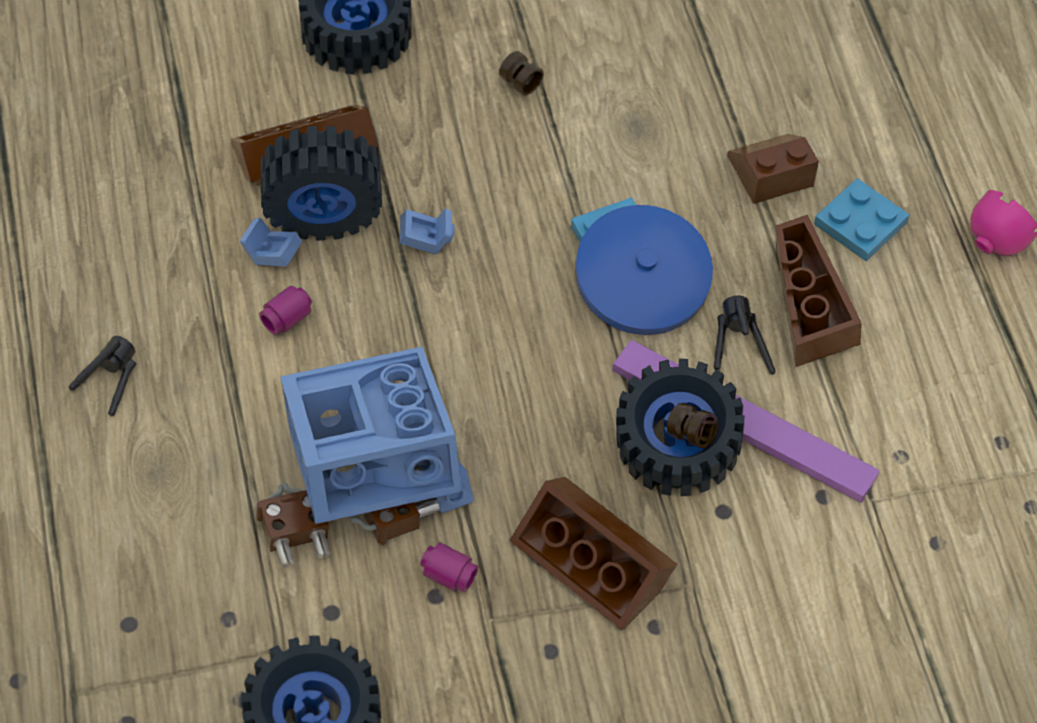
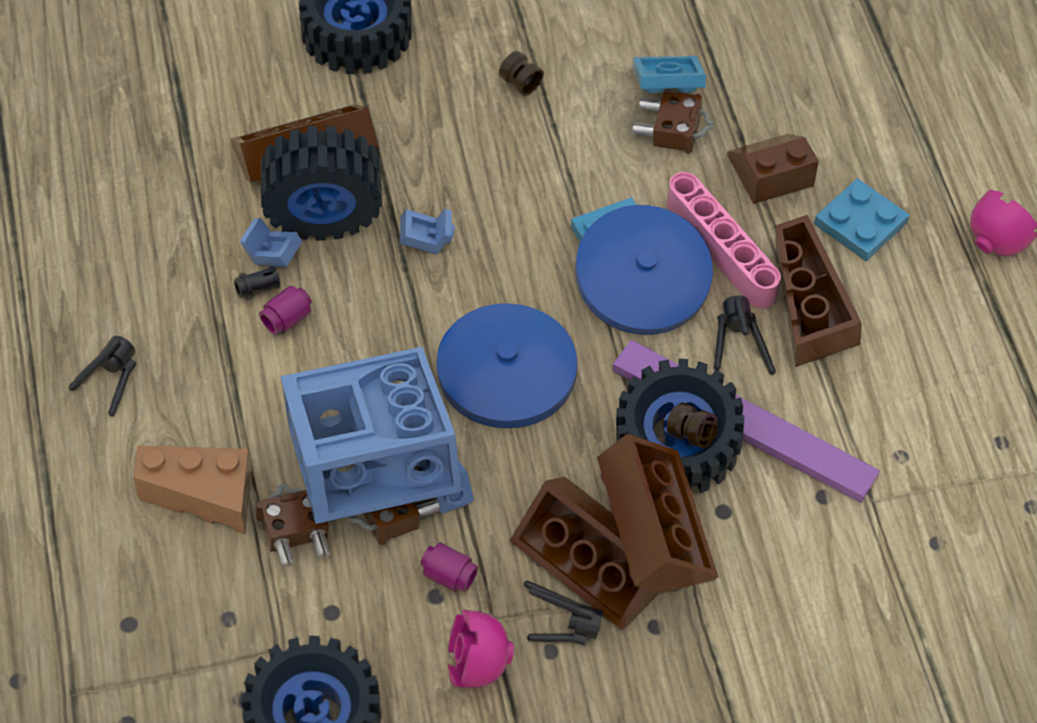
(196, 481): none -> medium nougat wedge
(256, 282): none -> black pin
(479, 649): none -> dark pink cylinder
(506, 365): none -> blue dish
(583, 620): none -> black plant
(656, 515): none -> reddish brown slope
(669, 72): none -> dark azure plate
(676, 120): none -> reddish brown piece
(727, 242): none -> bright pink beam

